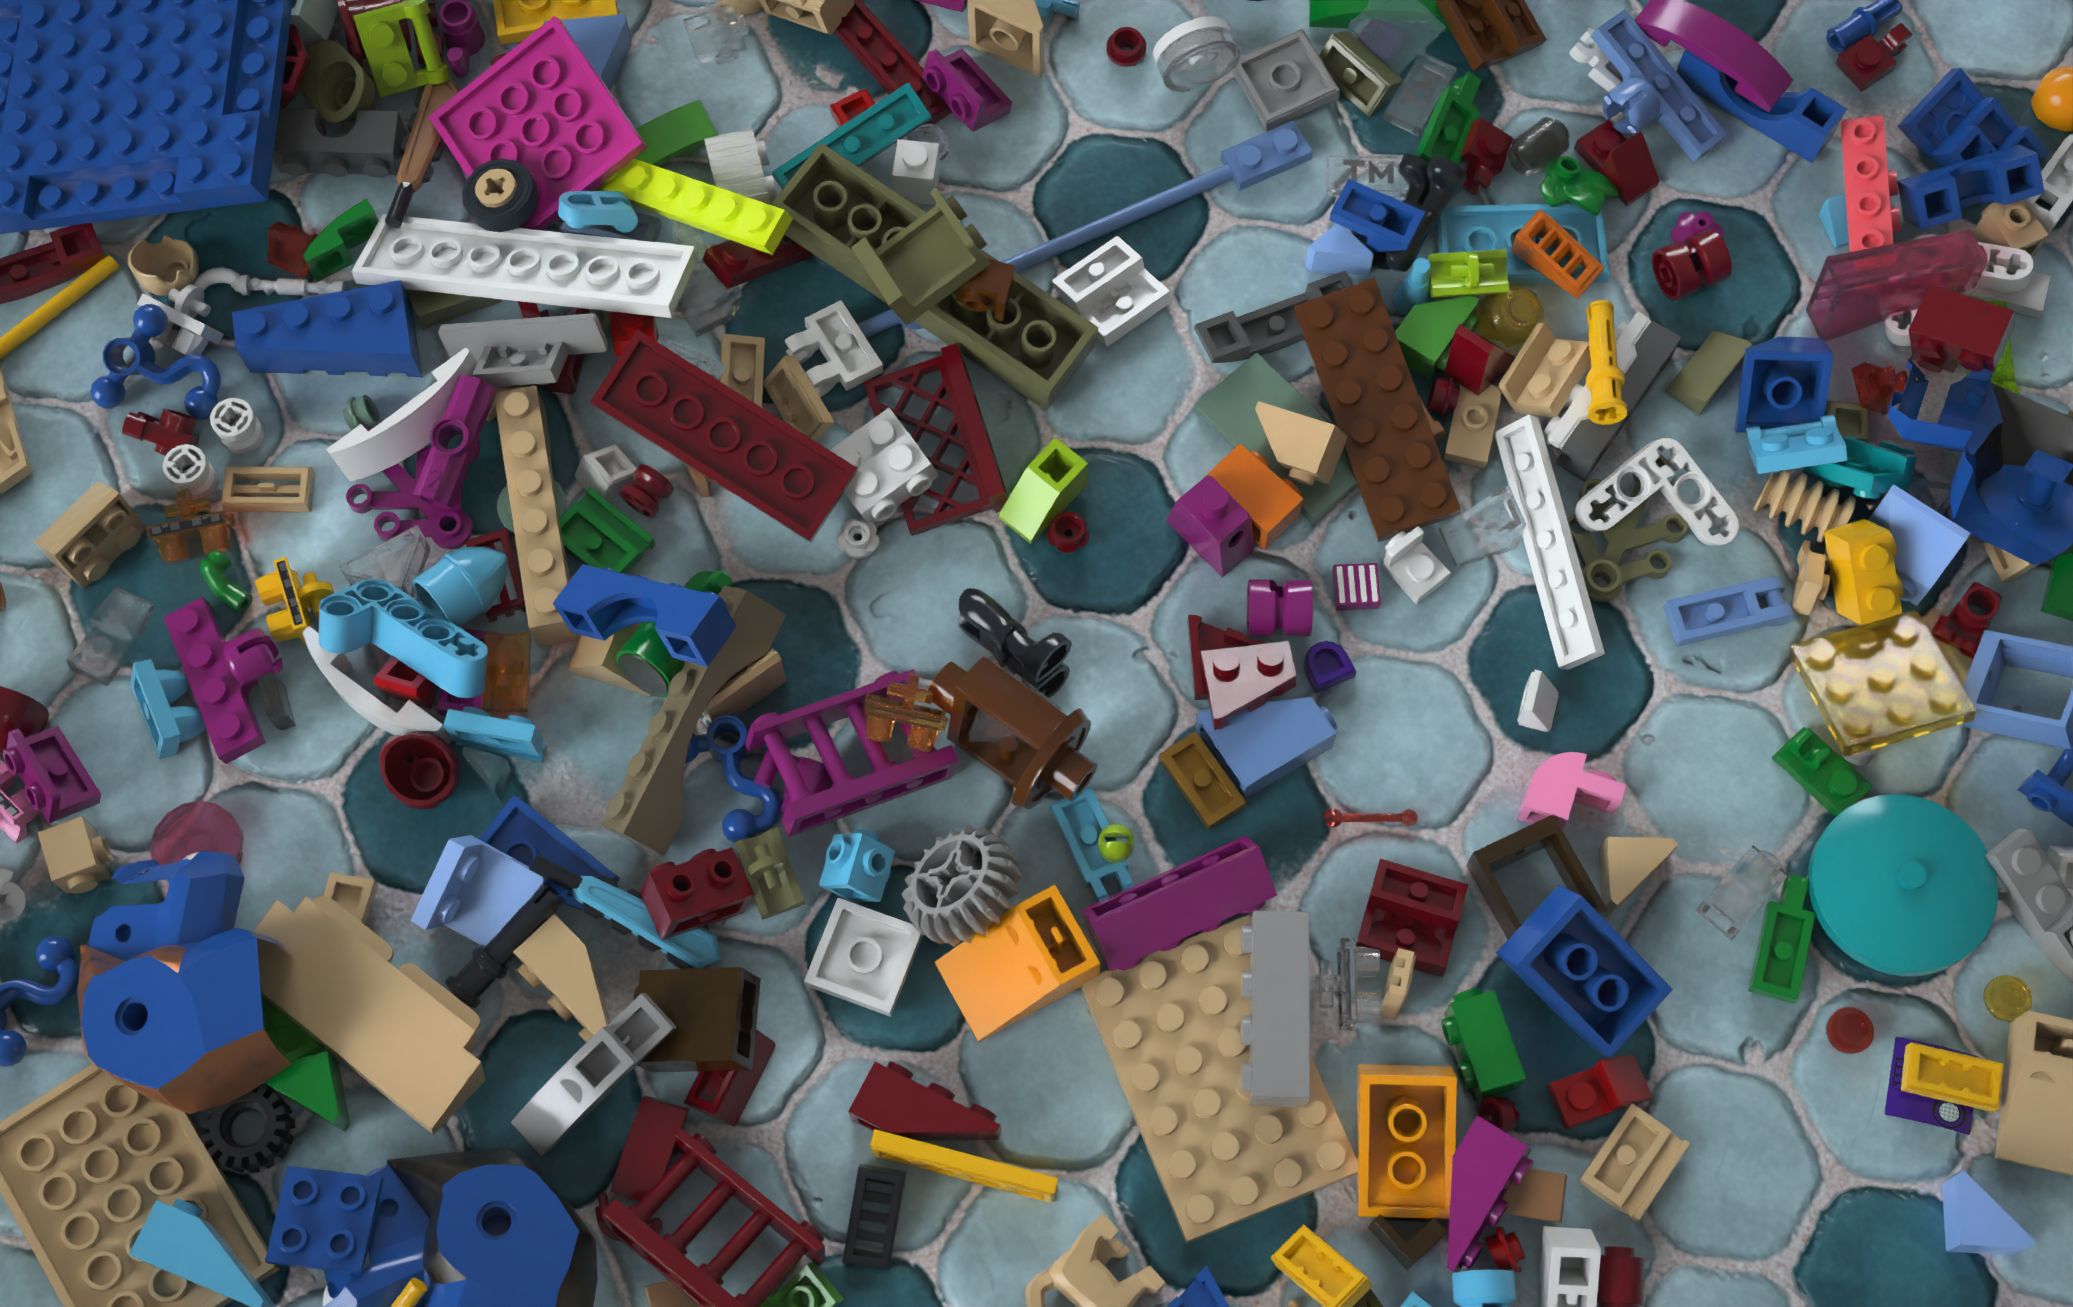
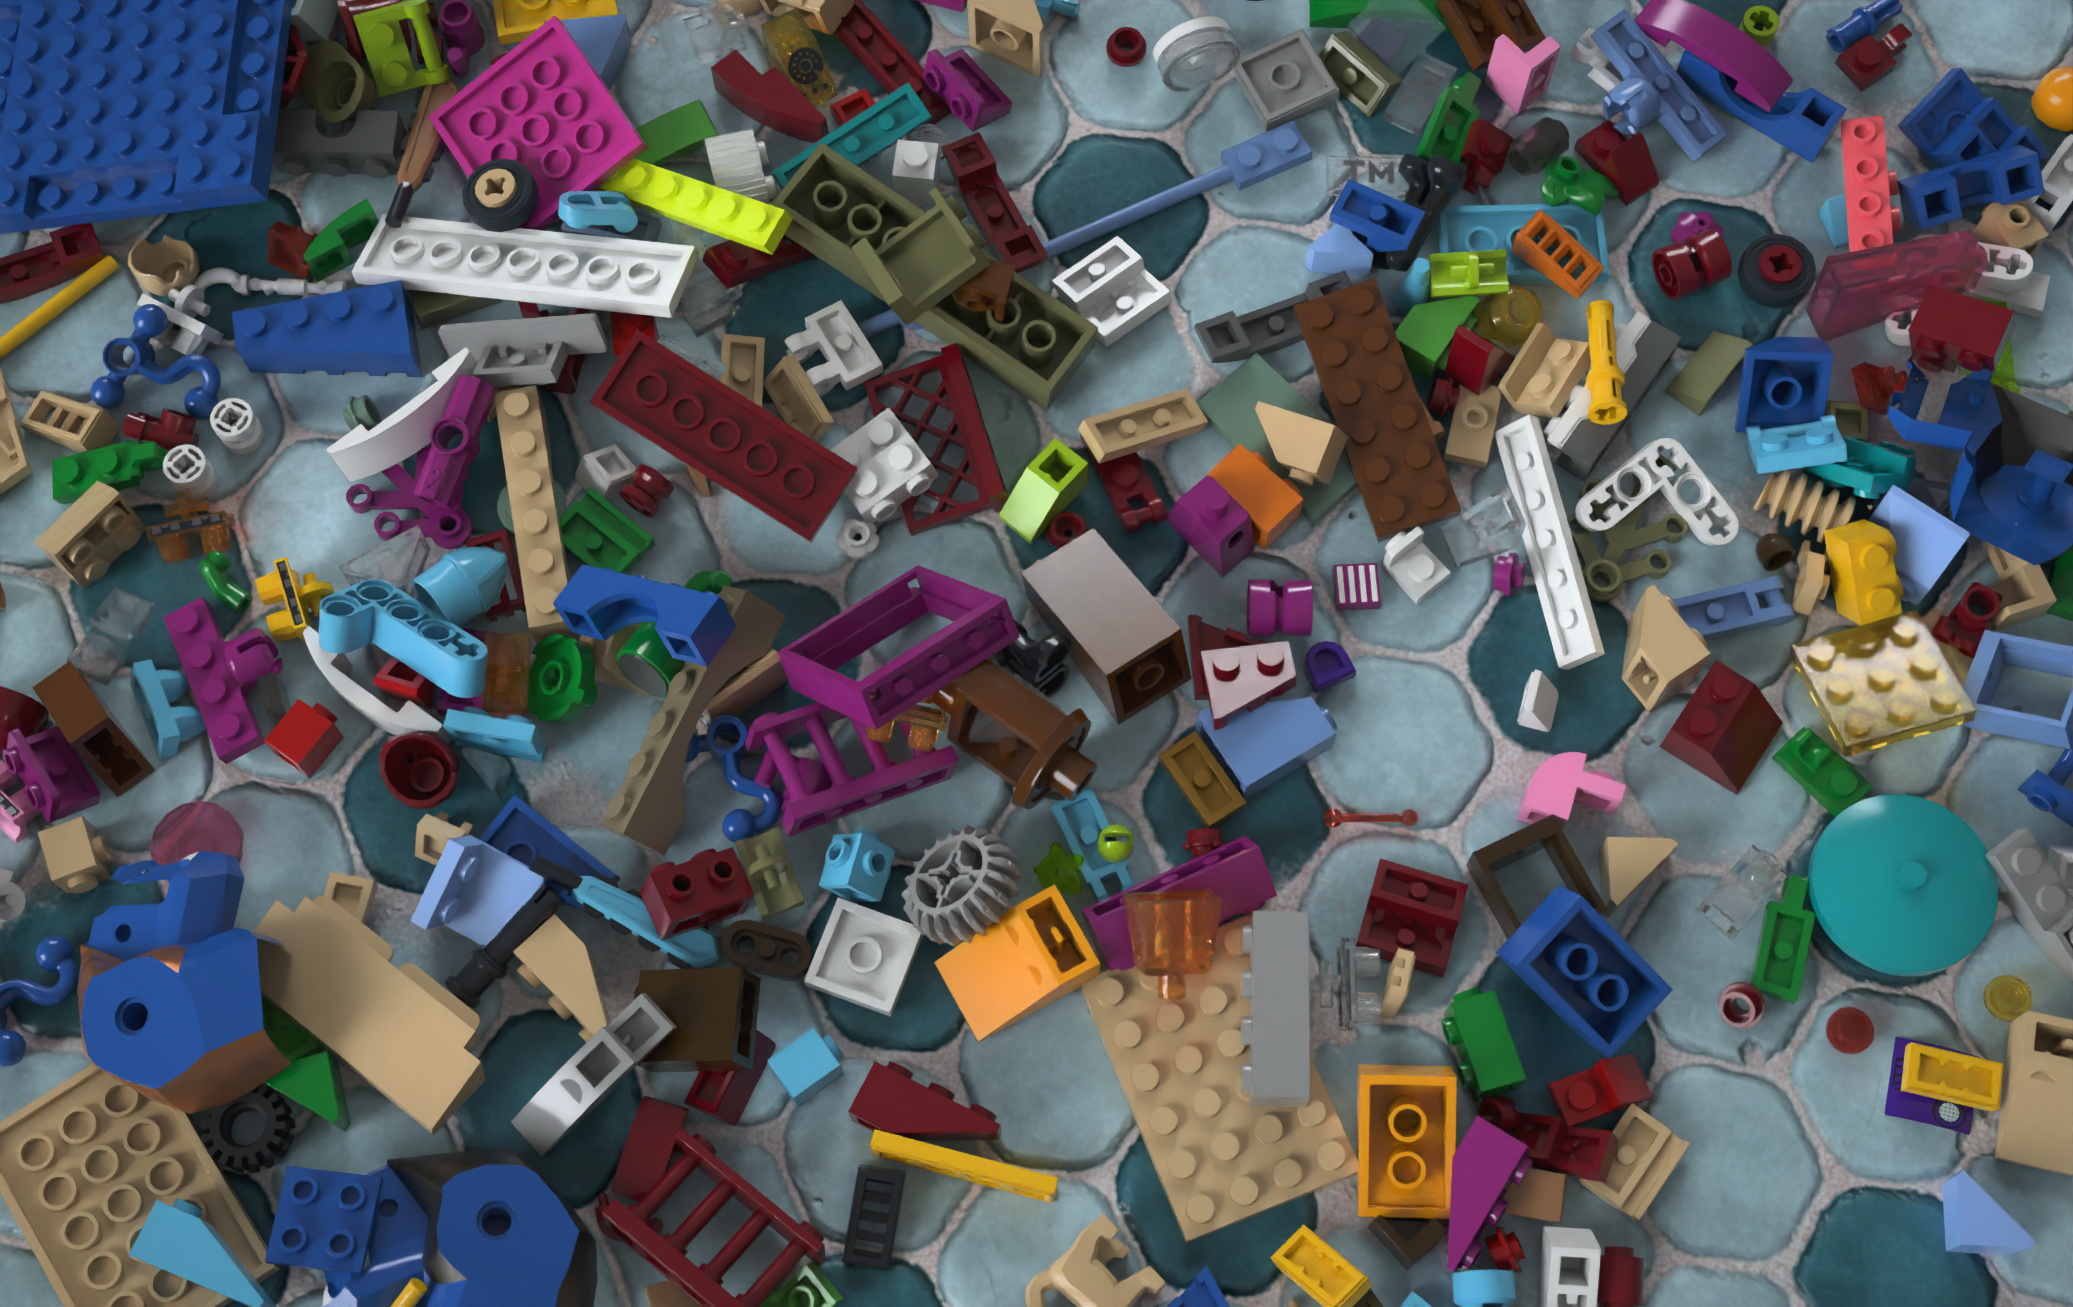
(93, 729): none -> reddish brown slope
(94, 433): none -> tan slope
(114, 465): none -> green hinge
(267, 504): tan tile -> none
(305, 737): none -> red brick
(434, 834): none -> tan tile
(574, 665): none -> green plate
(768, 98): none -> dark red slope
(769, 949): none -> dark brown plate
(798, 56): none -> clear yellow slope
(807, 1065): none -> medium azure brick
(978, 631): none -> magenta window
(992, 205): none -> dark red slope
(1070, 864): none -> clear neon green plate
(1116, 627): none -> slope
(1126, 483): none -> dark red plate
(1142, 425): none -> tan plate
(1172, 935): none -> clear orange torso
(1202, 841): none -> dark red plate
(1508, 574): none -> magenta plate
(1520, 76): none -> bright pink panel
(1567, 1149): none -> dark red slope
(1660, 650): none -> tan slope
(1723, 728): none -> dark red slope
(1735, 1015): none -> plate
(1761, 15): none -> lime bush
(1767, 283): none -> black wheel
(1774, 551): none -> dark brown hinge
(2023, 597): none -> tan panel

